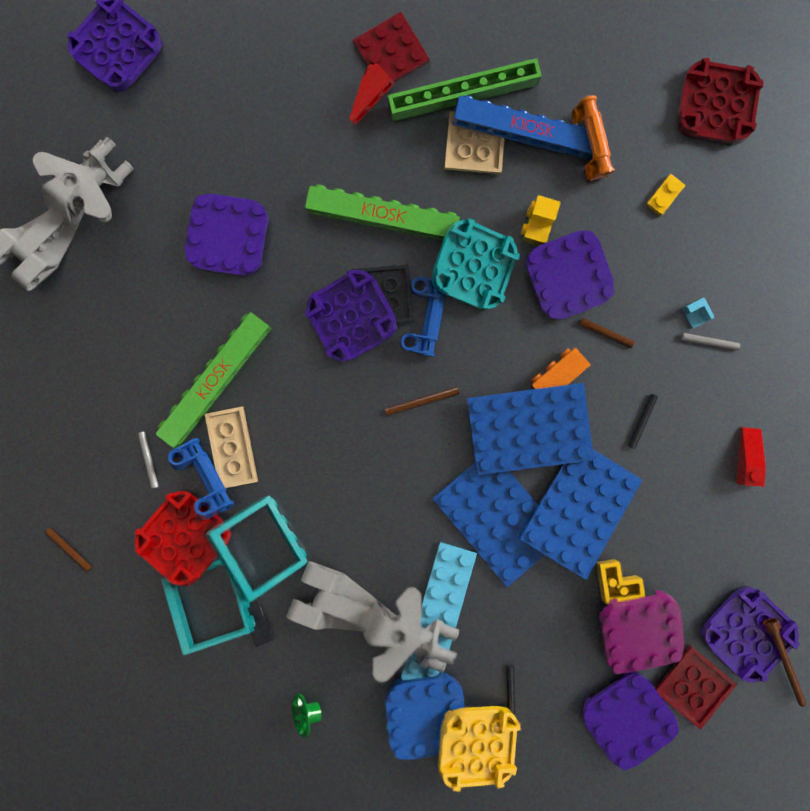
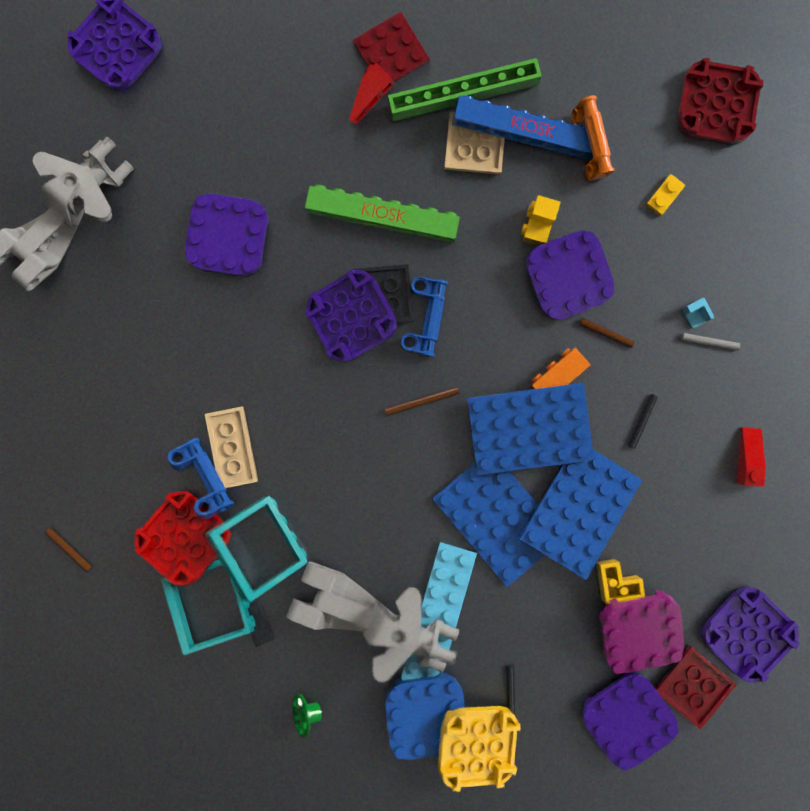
(148, 460): light grey piece -> none
(213, 380): bright green brick -> none
(474, 264): teal plate -> none
(773, 627): reddish brown piece -> none

